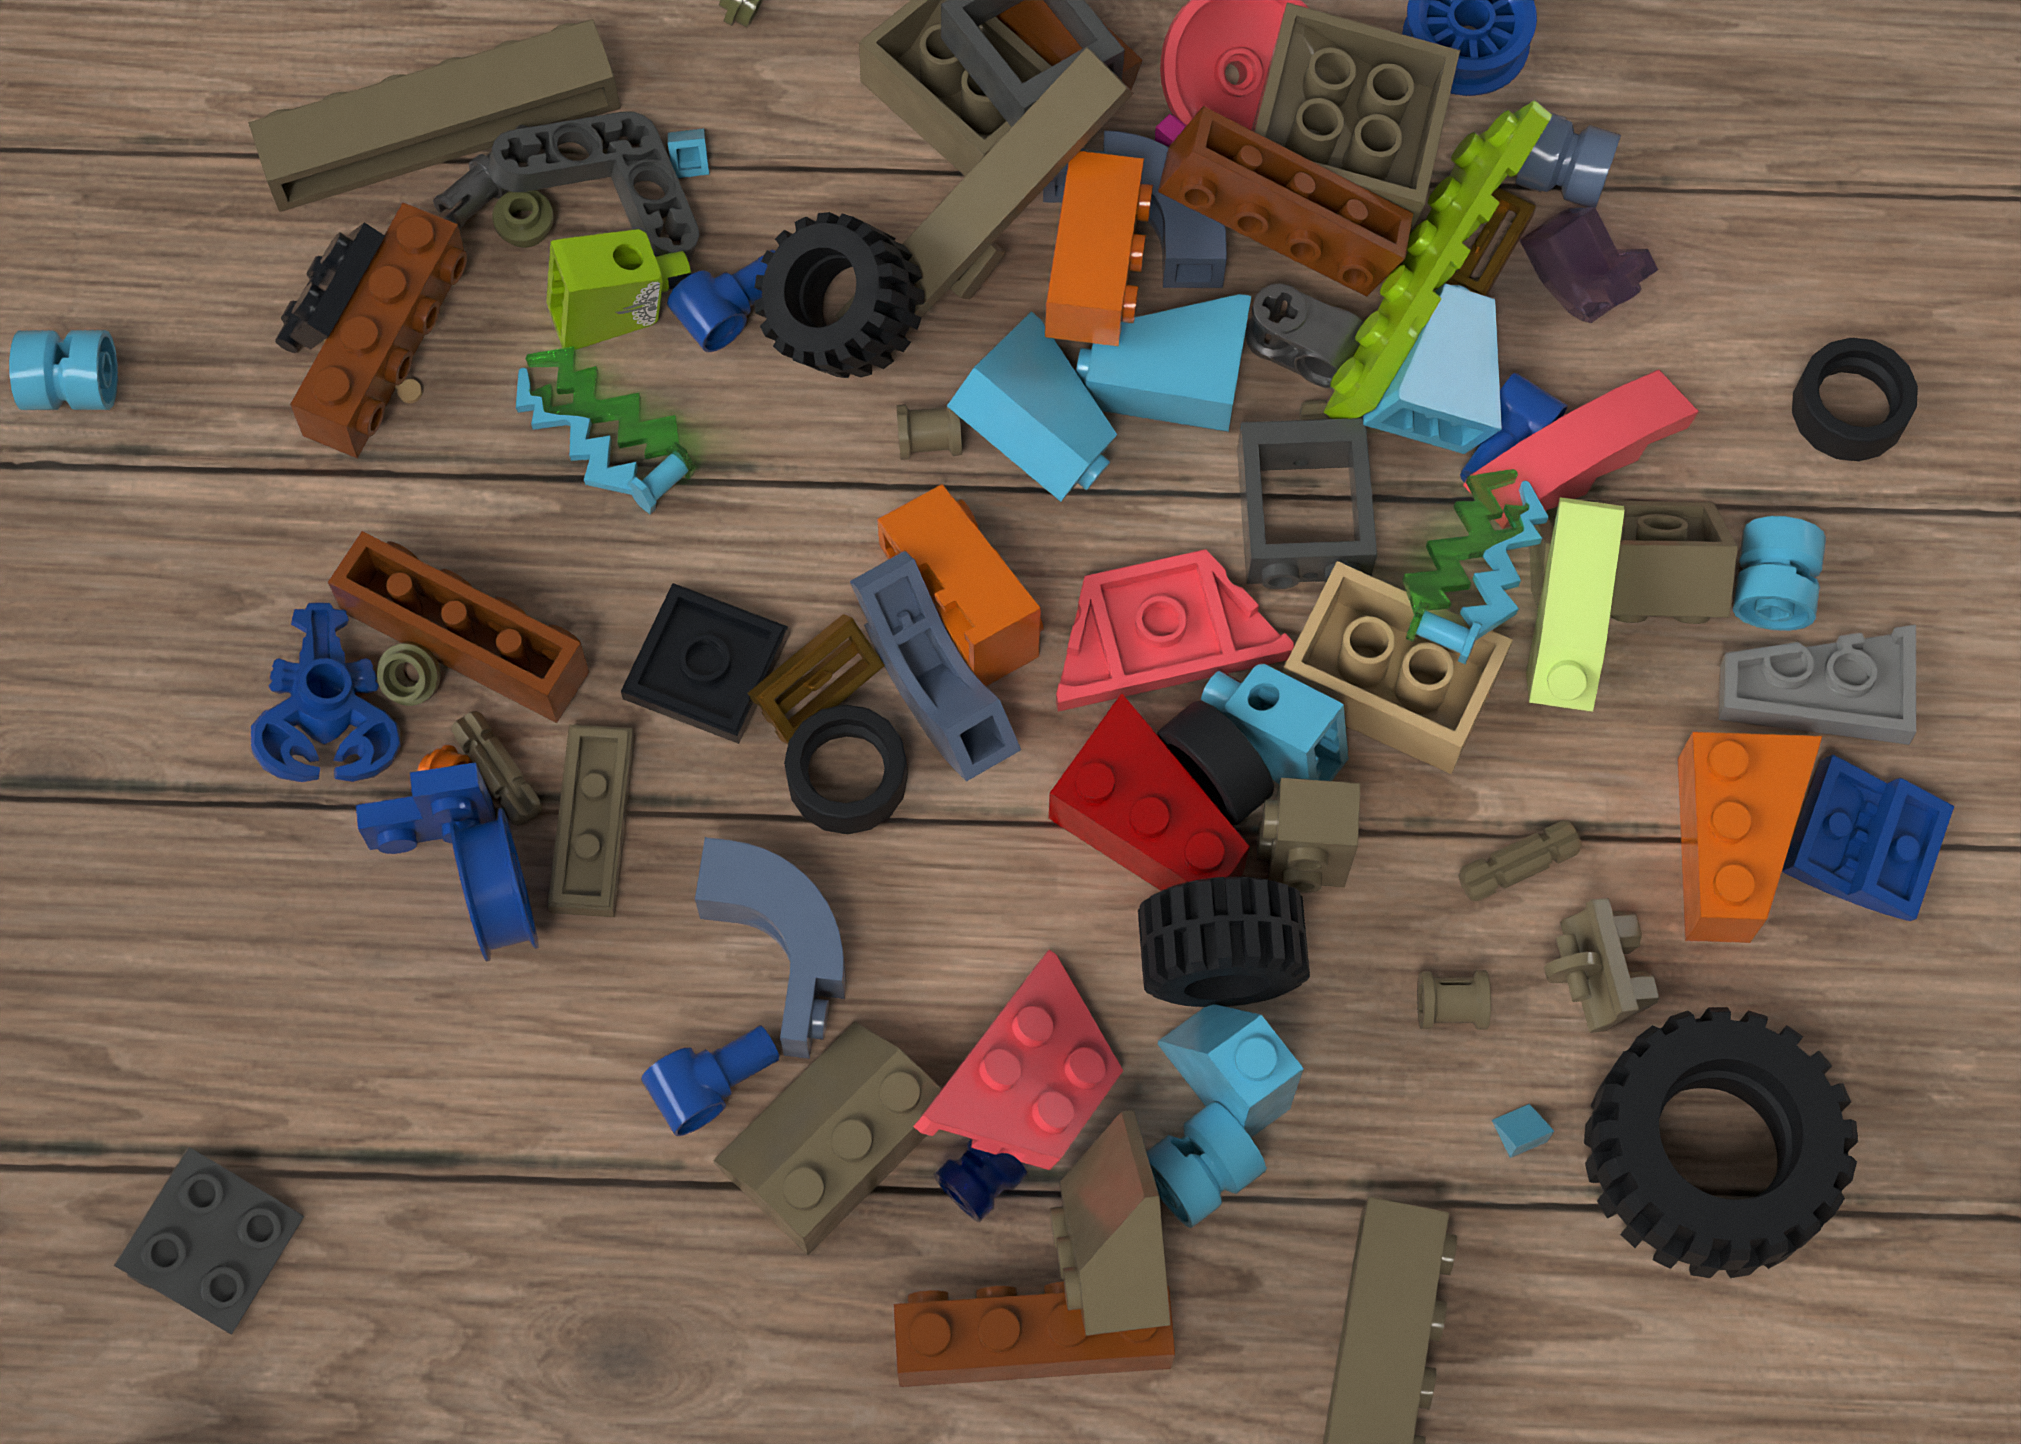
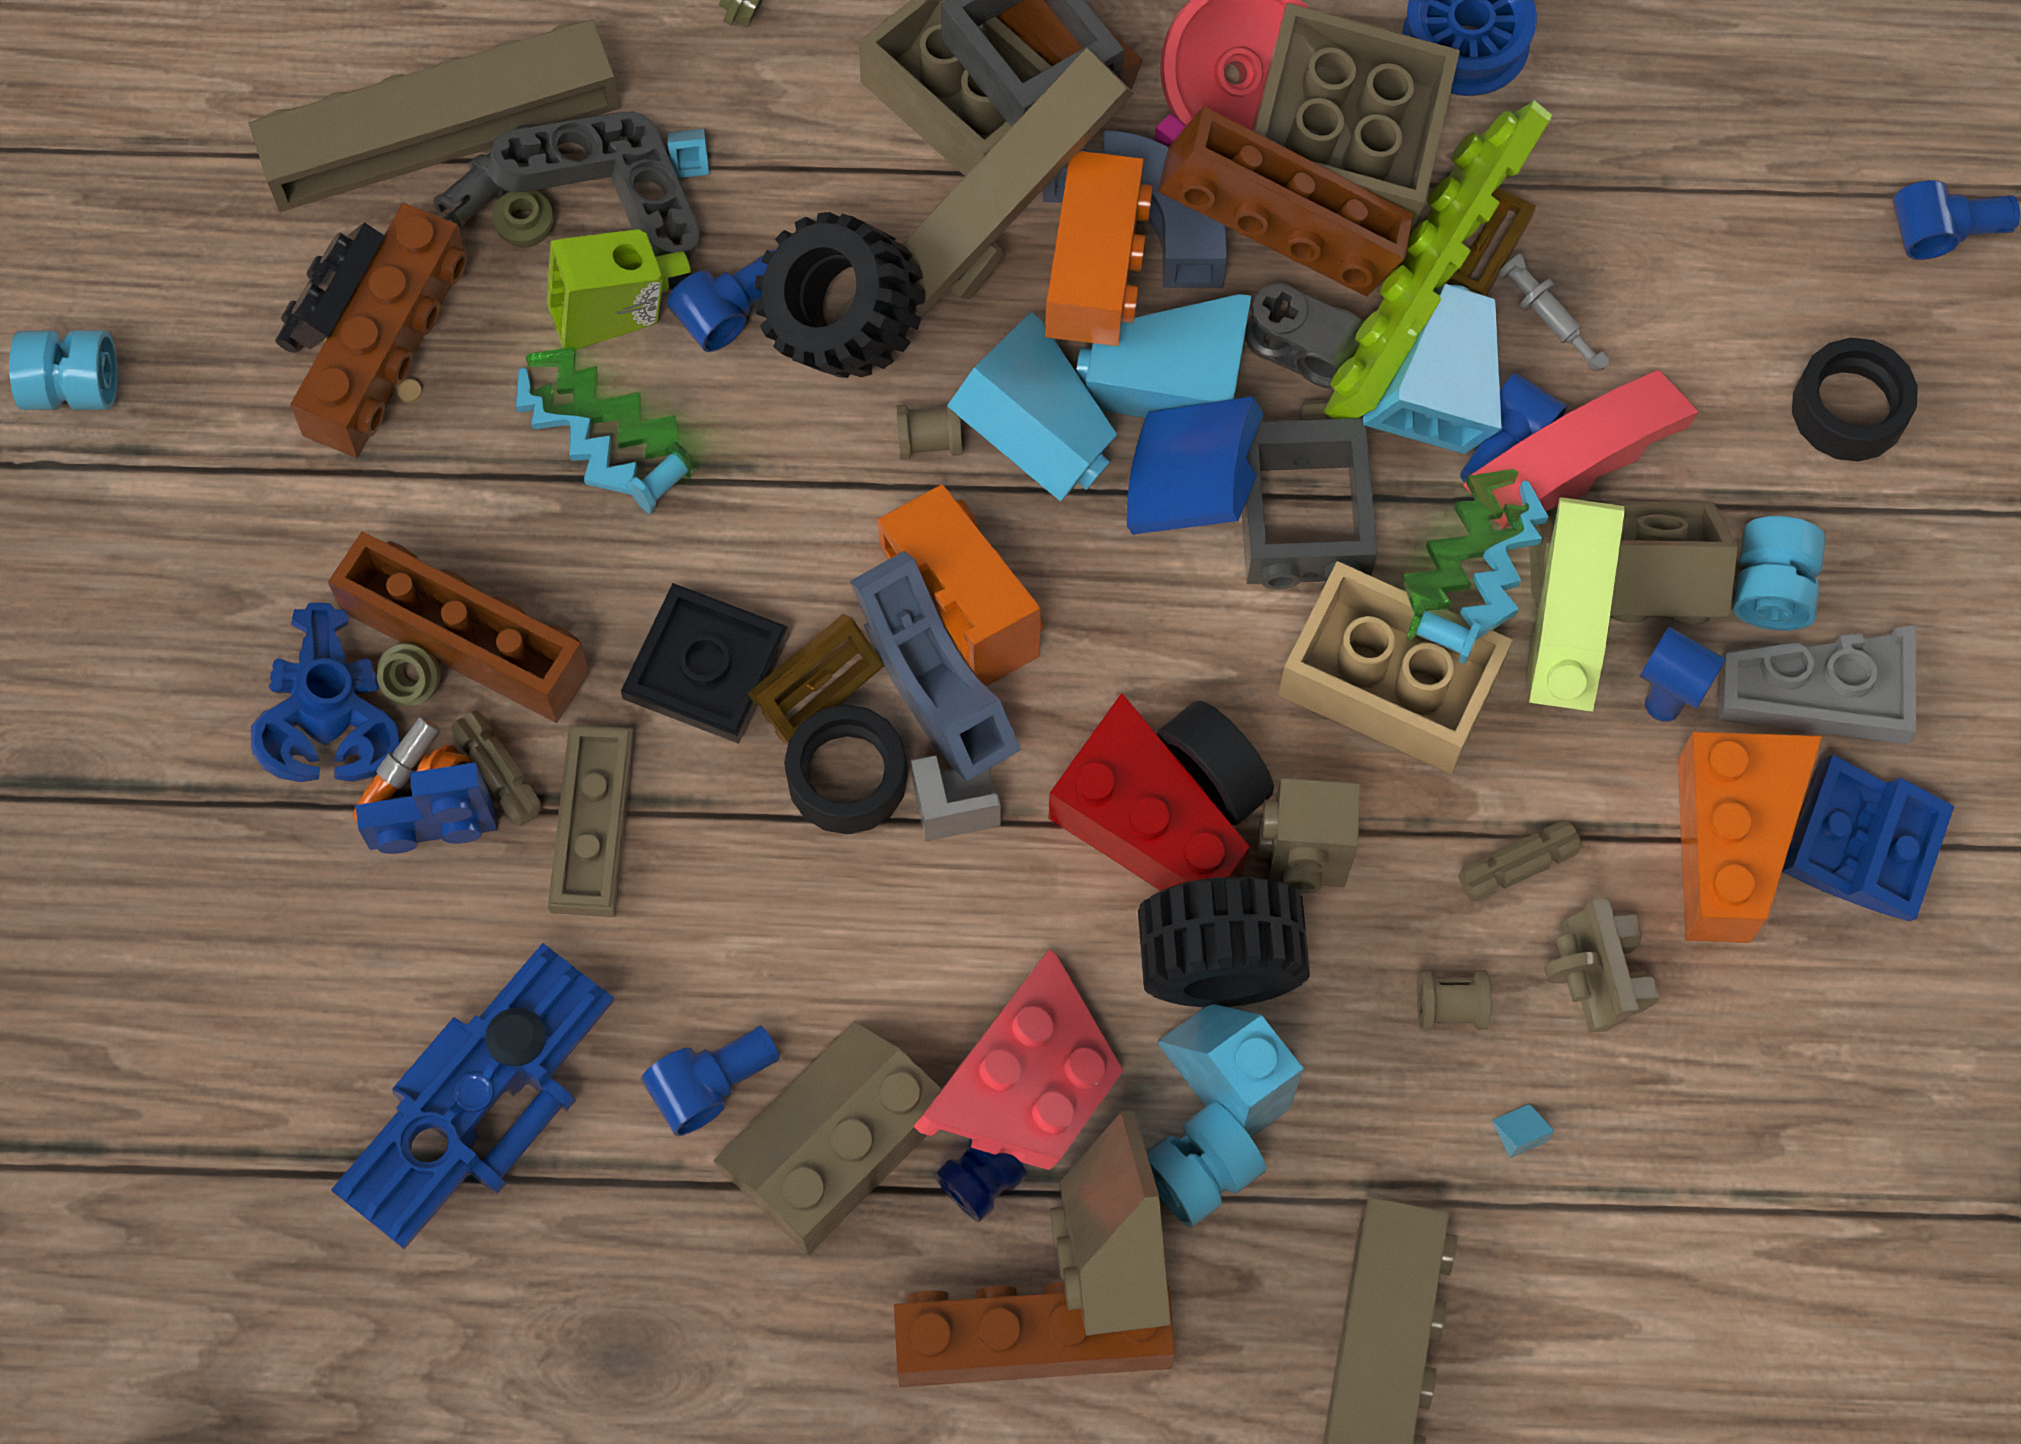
(209, 1241): dark grey hinge -> none
(397, 765): none -> light grey piece
(456, 1083): none -> blue piece
(493, 885): blue wheel -> none
(773, 895): sand blue arch -> none
(951, 804): none -> light grey panel
(1162, 629): coral wing -> none
(1192, 466): none -> blue slope
(1285, 720): medium azure torso -> none
(1550, 310): none -> light grey piece
(1570, 161): sand blue wheel -> none
(1582, 264): clear purple brick -> none
(1678, 675): none -> blue pin
(1778, 1084): black tyre -> none
(1938, 221): none -> blue pin

